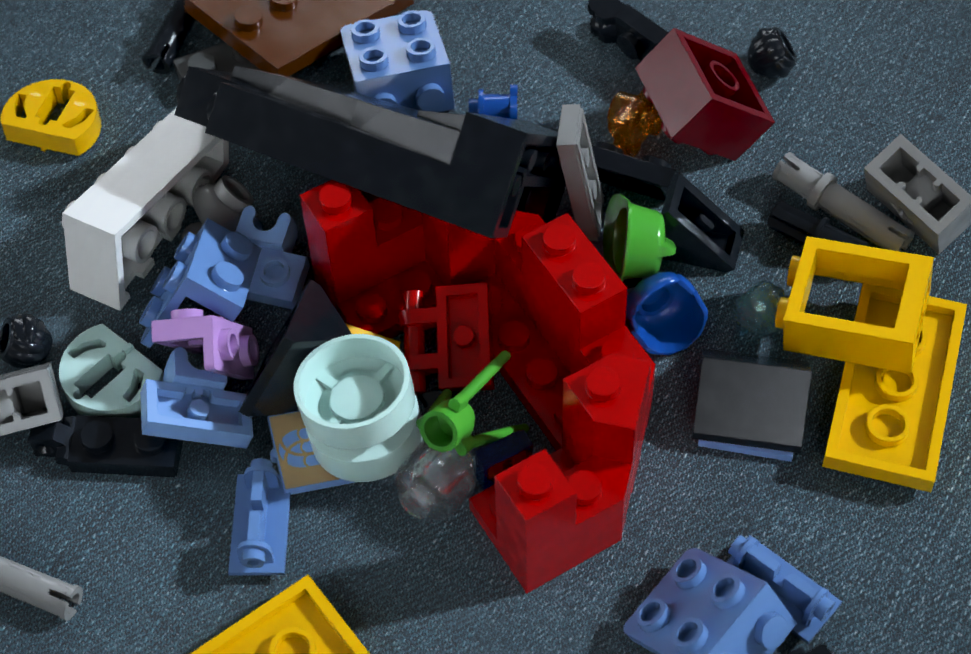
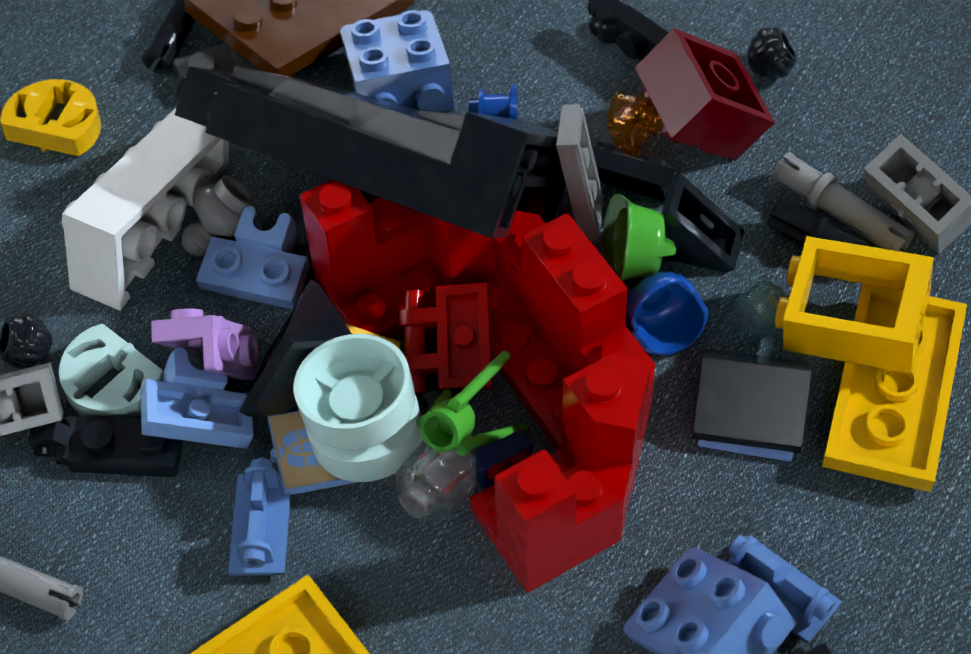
(209, 269): medium blue bracket -> none

